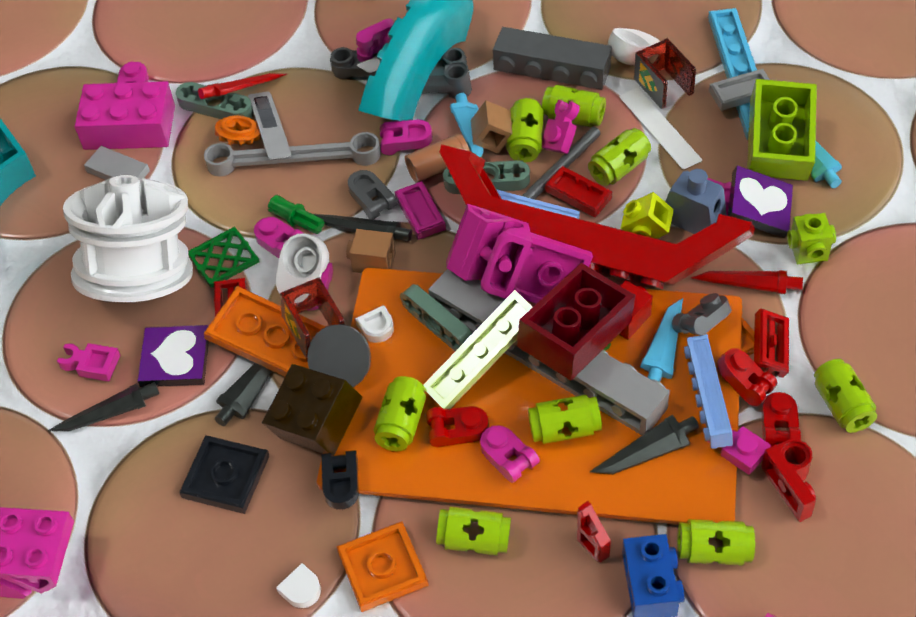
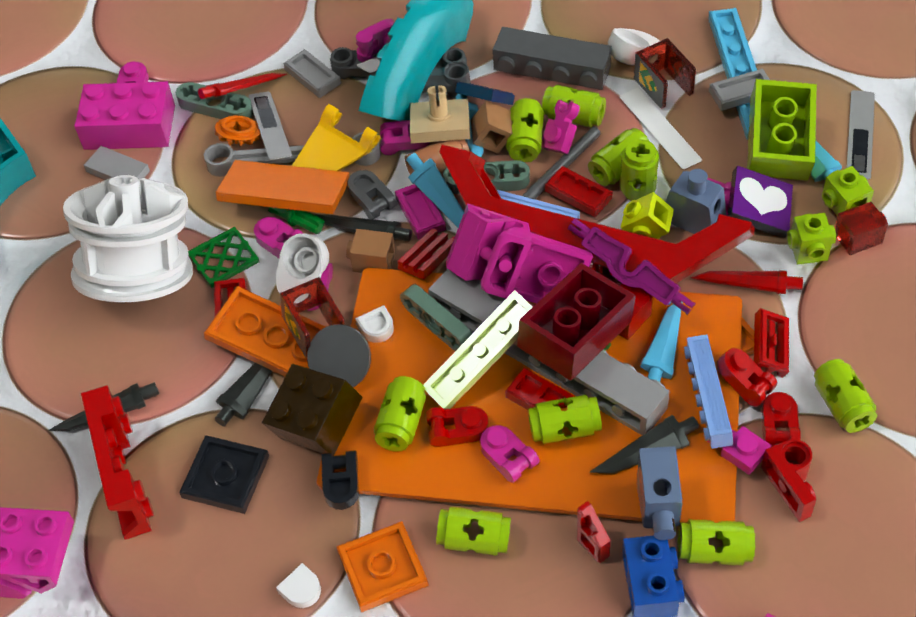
(94, 362): dark pink plate -> none
(109, 436): none -> red piece
(173, 356): tile -> none
(283, 187): none -> orange tile
(312, 73): none -> light grey tile
(332, 148): none -> yellow flag
(423, 252): none -> red tile
(432, 184): none -> medium azure bar
(439, 118): none -> tan tile
(485, 93): none -> dark blue tile
(531, 389): none -> red tile
(639, 170): none -> lime piece
(644, 276): none -> magenta piece
(659, 490): none -> sand blue torso
(704, 316): dark grey plate -> none
(846, 190): none -> lime brick
(861, 132): none -> light grey sticker
(861, 228): none -> clear red brick

